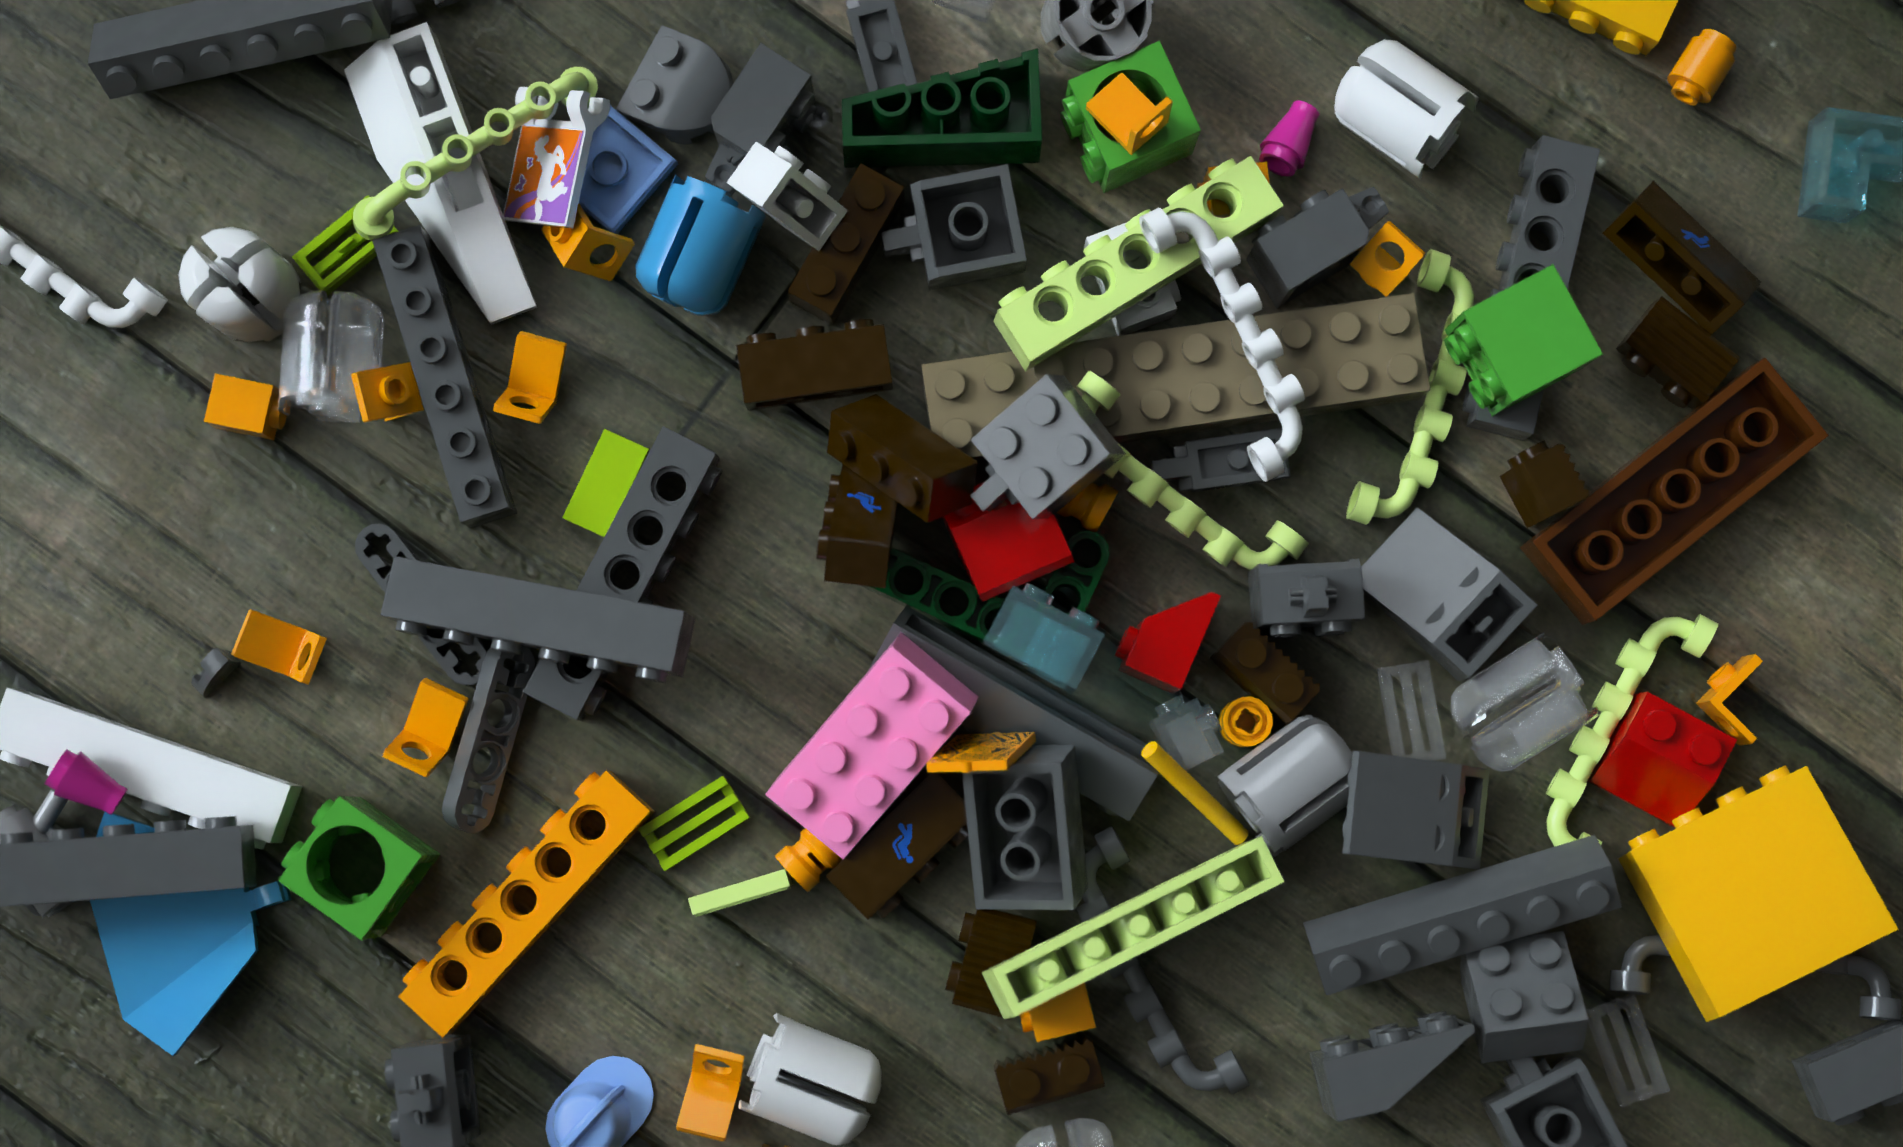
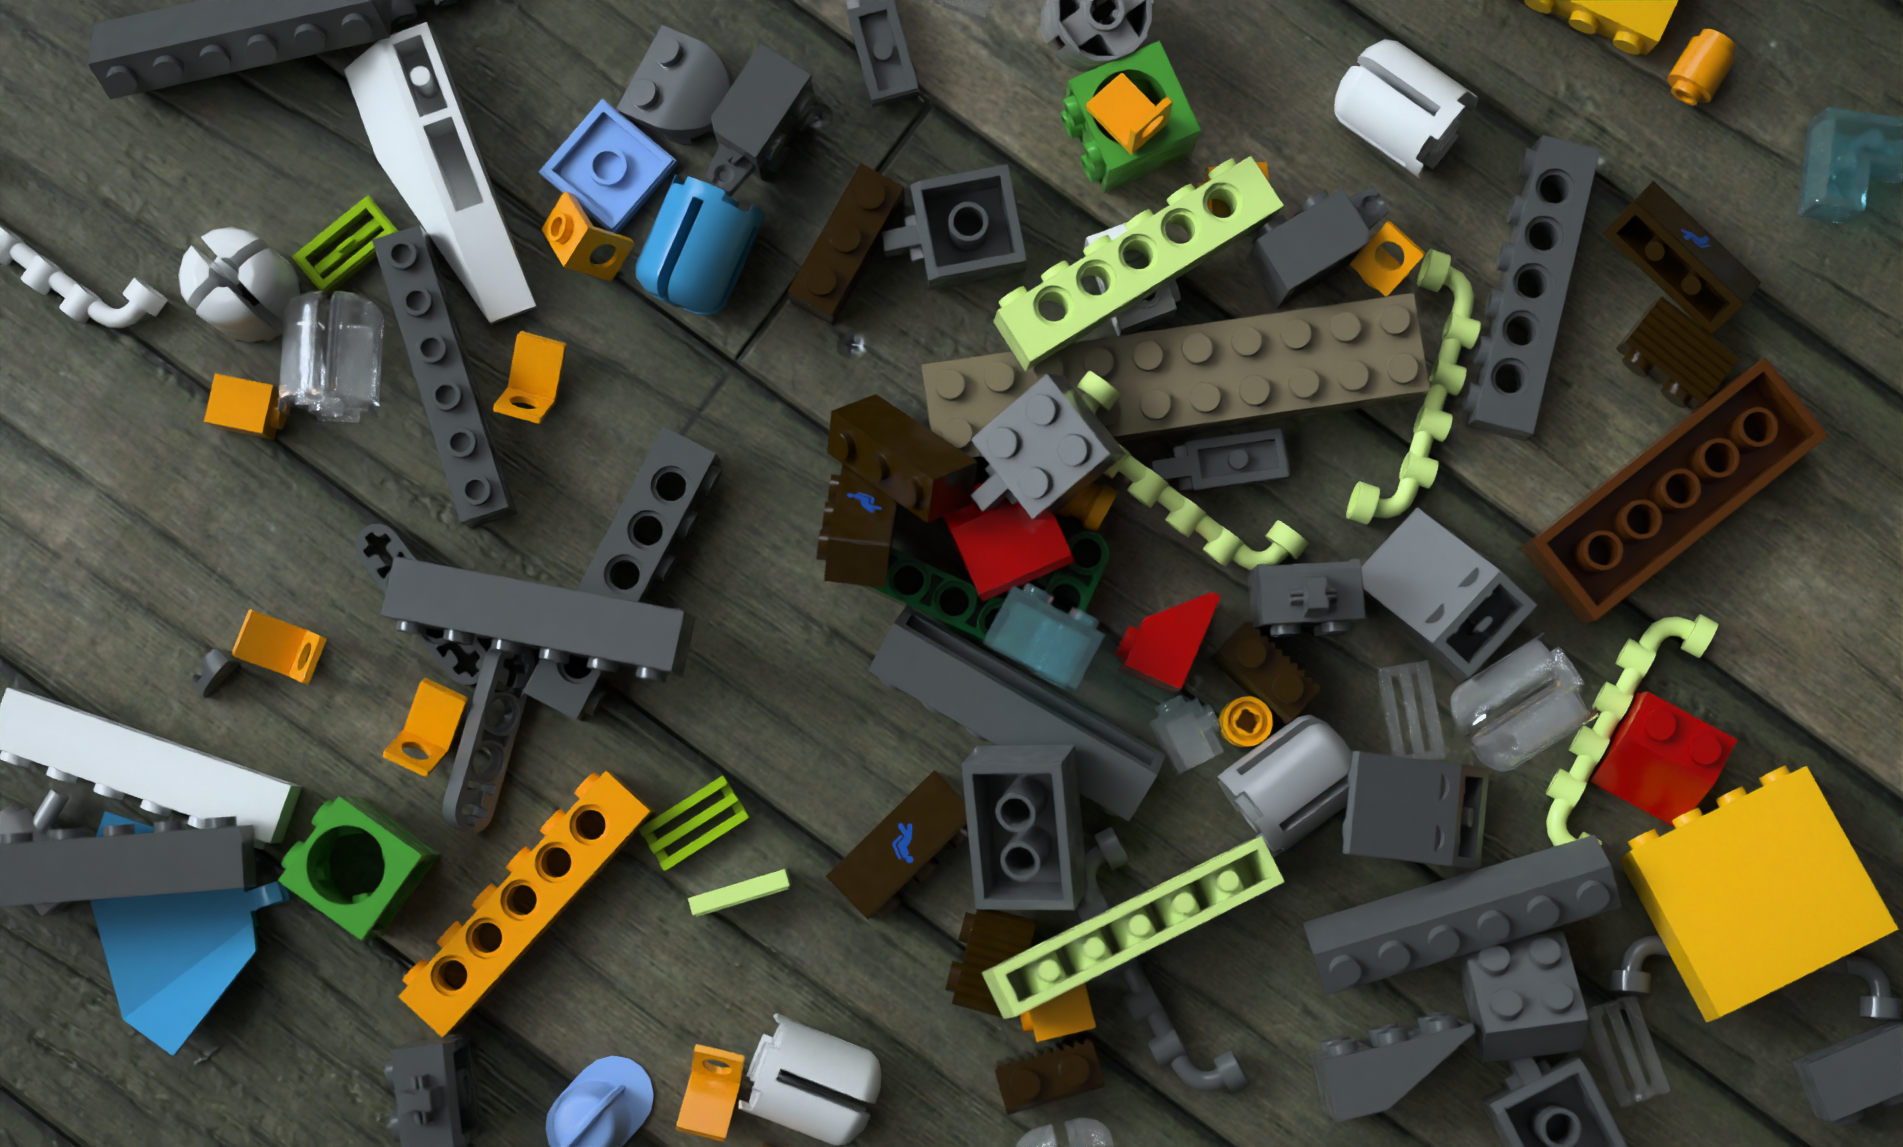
(84, 782): dark pink cone -> none
(374, 215): yellowish green bar -> none
(387, 392): light orange bracket -> none
(553, 161): flag -> none
(605, 483): lime tile -> none
(787, 195): white brick -> none
(807, 859): light orange wheel -> none
(814, 365): dark brown brick -> none
(872, 745): bright pink brick -> none
(950, 119): dark green wedge -> none
(981, 752): light orange piece -> none
(1194, 793): yellow bar -> none
(1239, 306): white bar -> none
(1289, 141): dark pink cone -> none
(1521, 341): bright green brick -> none
(1543, 482): dark brown brick -> none
(1722, 684): light orange bracket -> none

